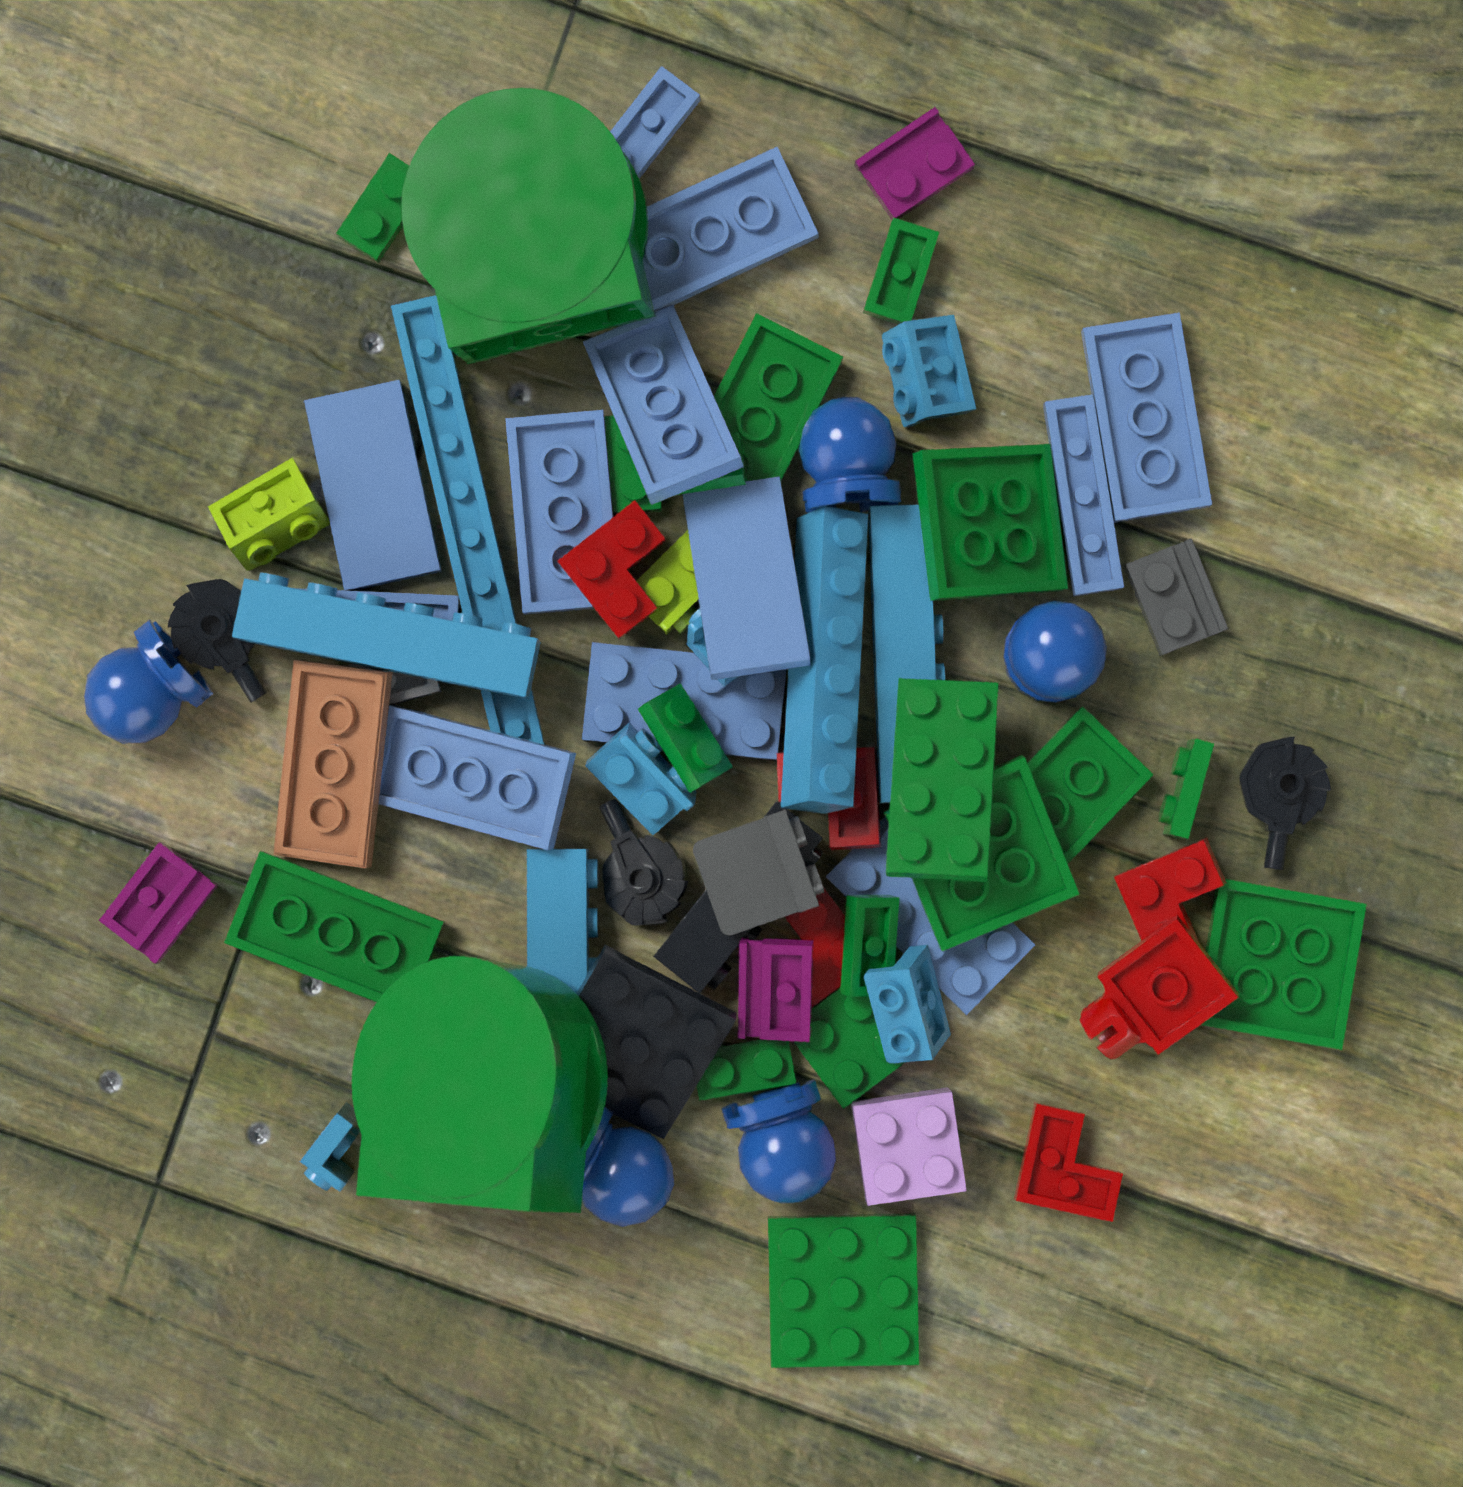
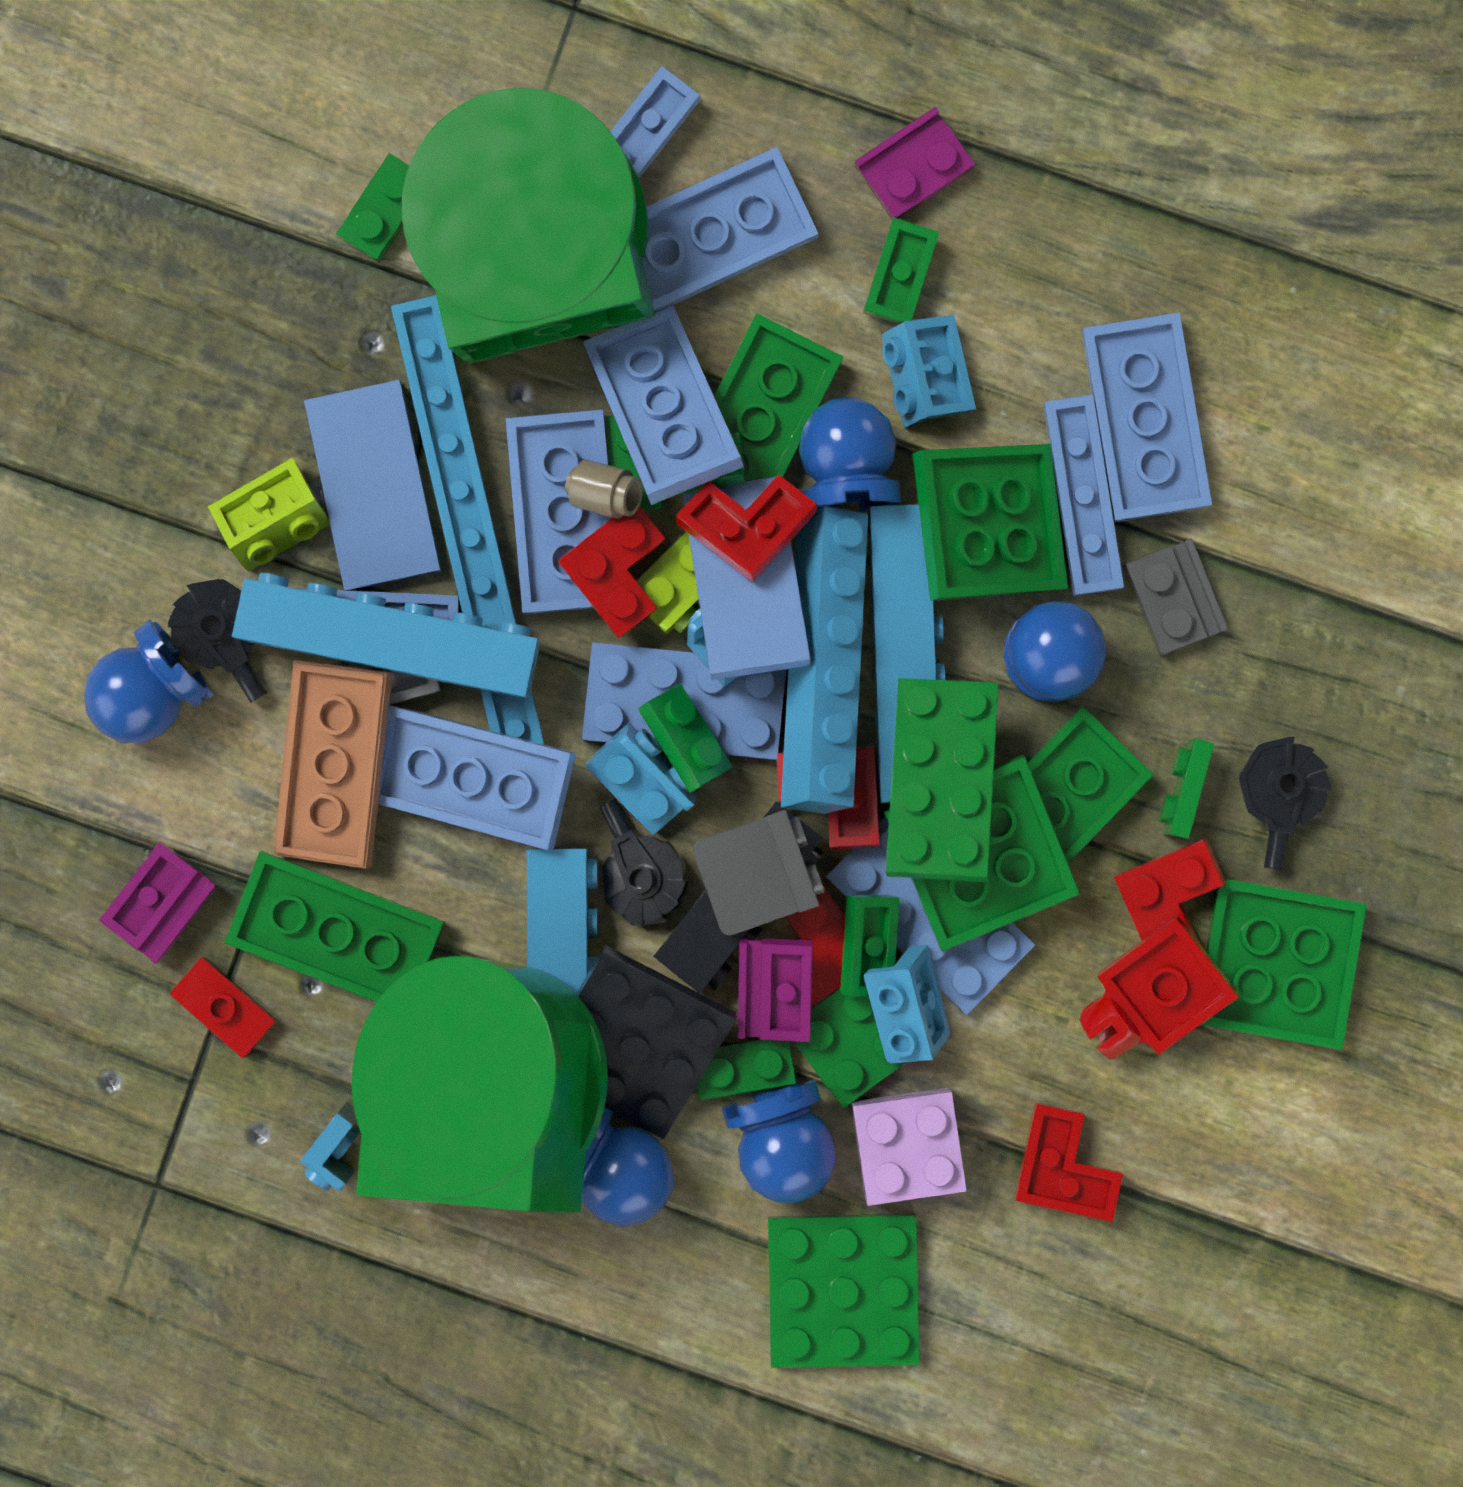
(223, 1007): none -> red plate
(604, 489): none -> dark tan brick
(749, 536): none -> red plate

